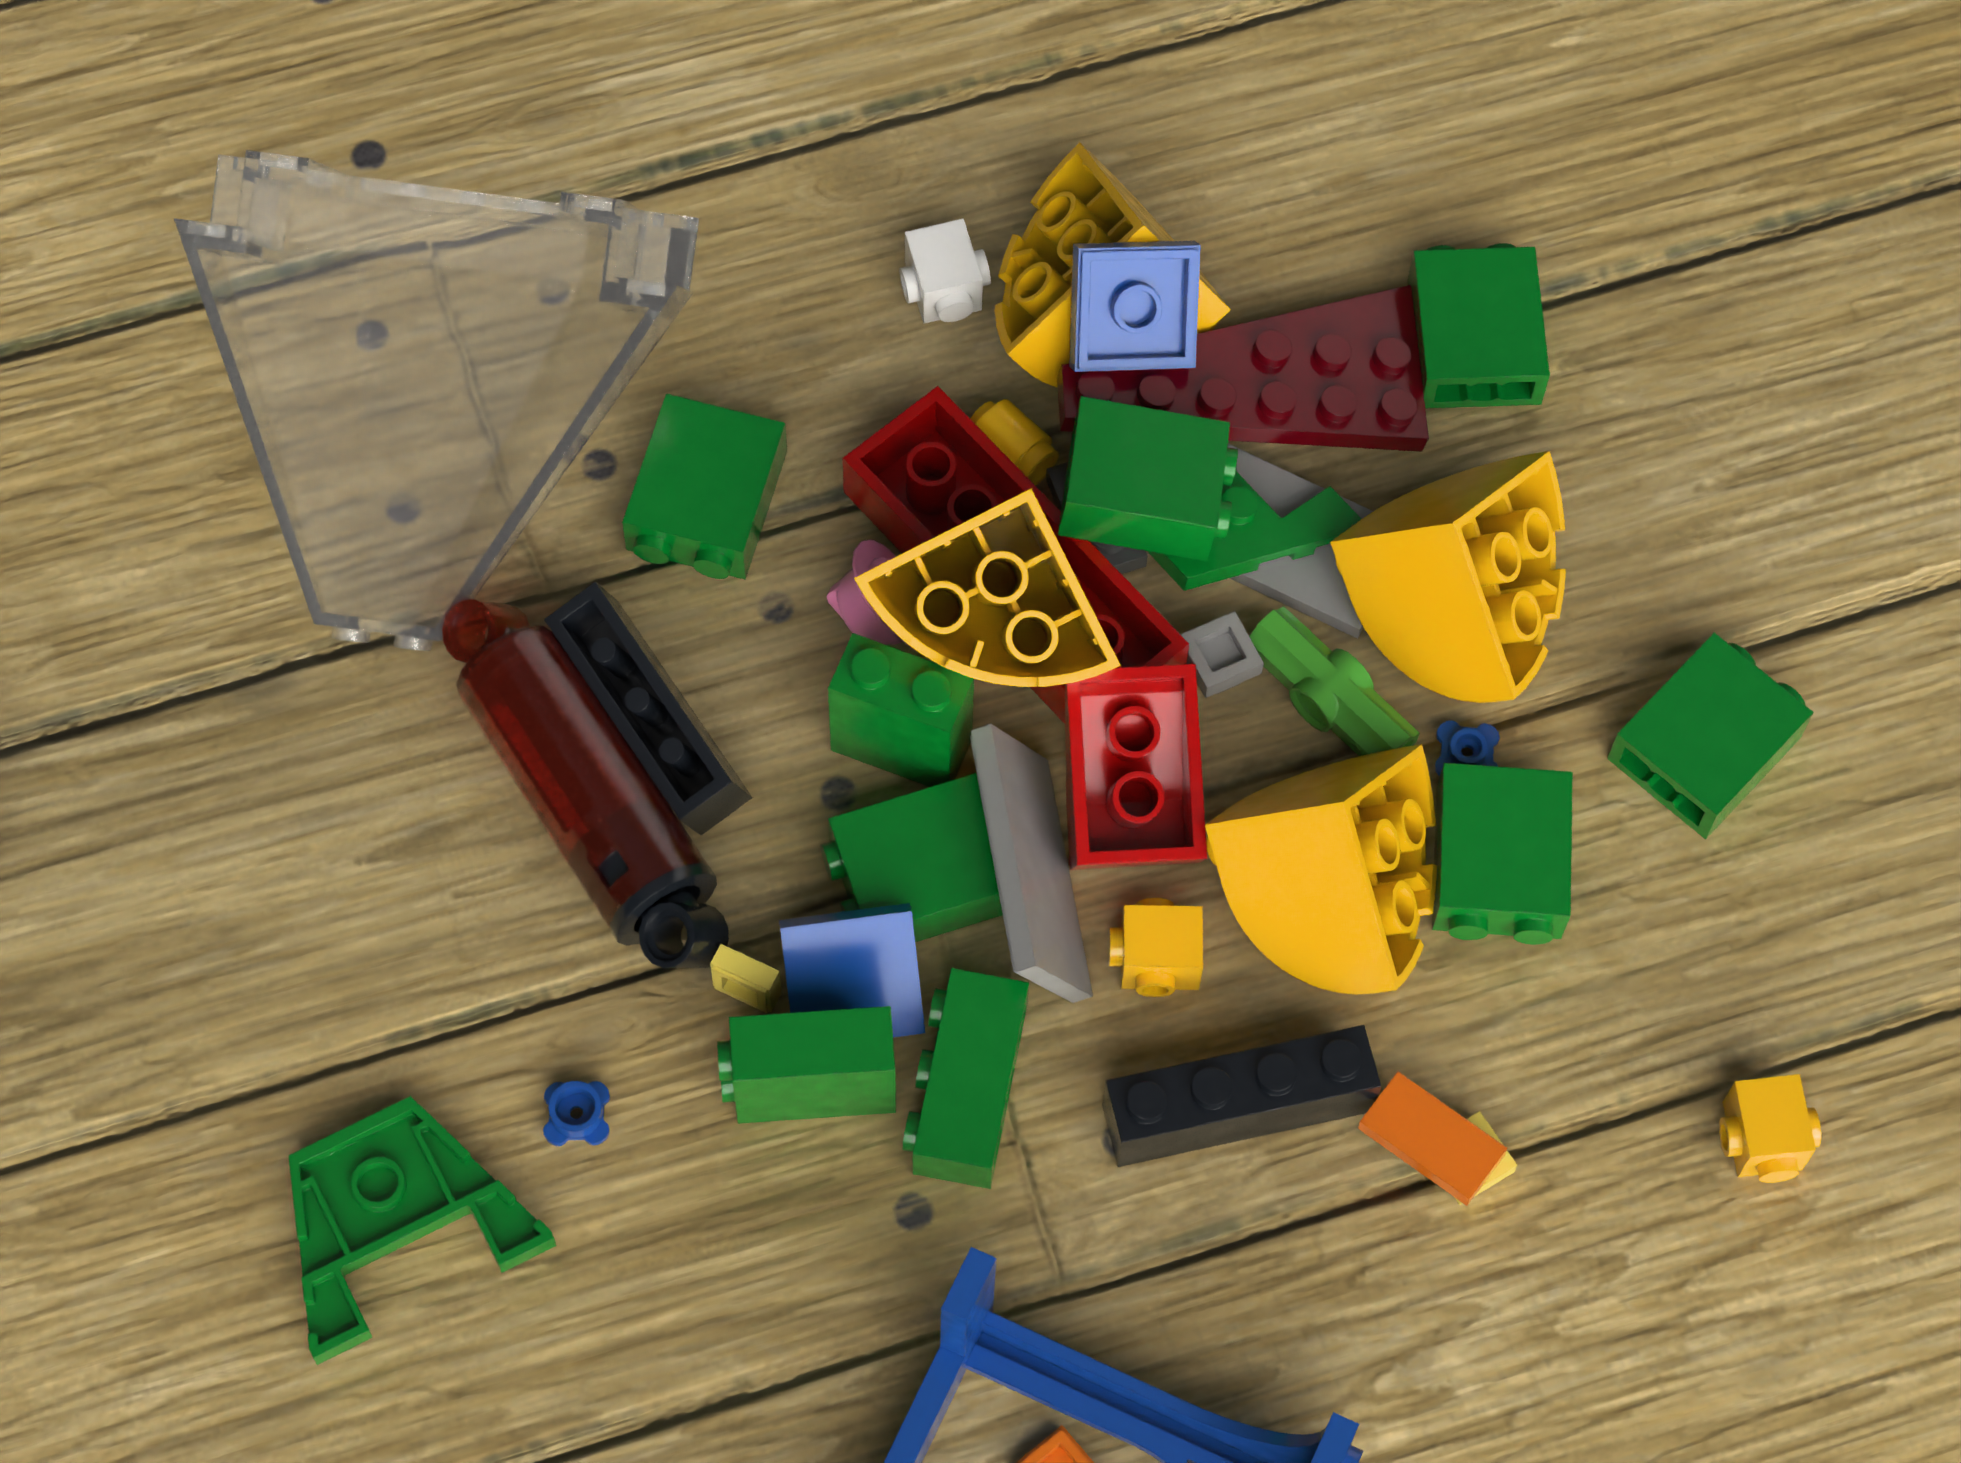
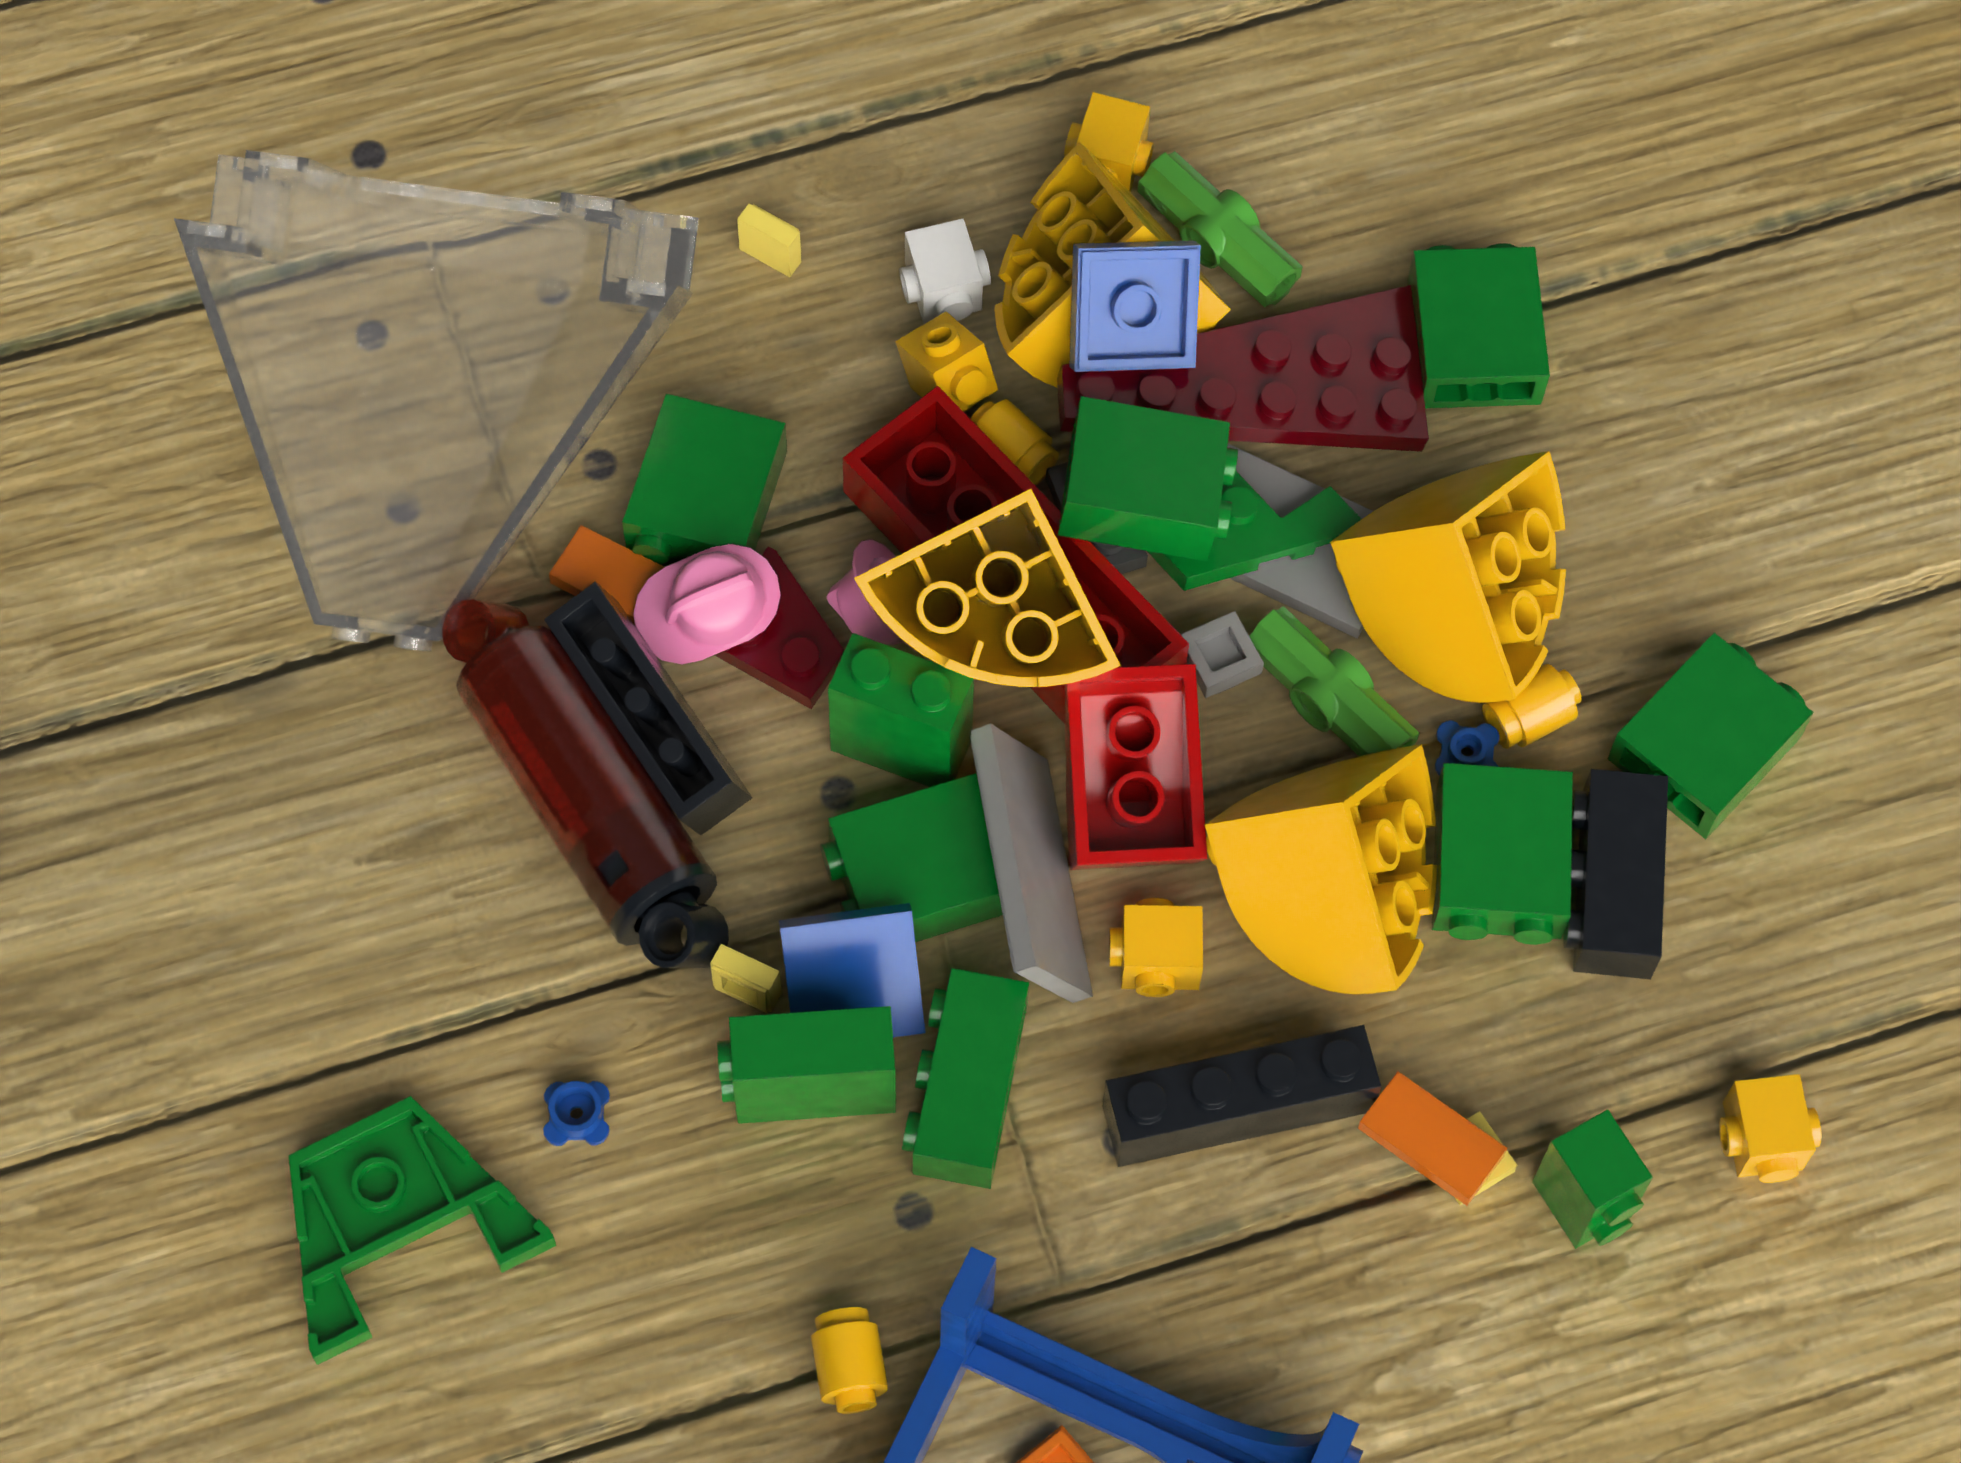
(600, 560): none -> orange tile
(707, 603): none -> bright pink piece
(769, 239): none -> light yellow tile
(795, 650): none -> dark red wing
(848, 1360): none -> yellow brick
(947, 357): none -> yellow brick
(1115, 135): none -> yellow brick
(1222, 226): none -> bright green piece
(1537, 711): none -> yellow brick
(1593, 1181): none -> green brick
(1618, 874): none -> black brick

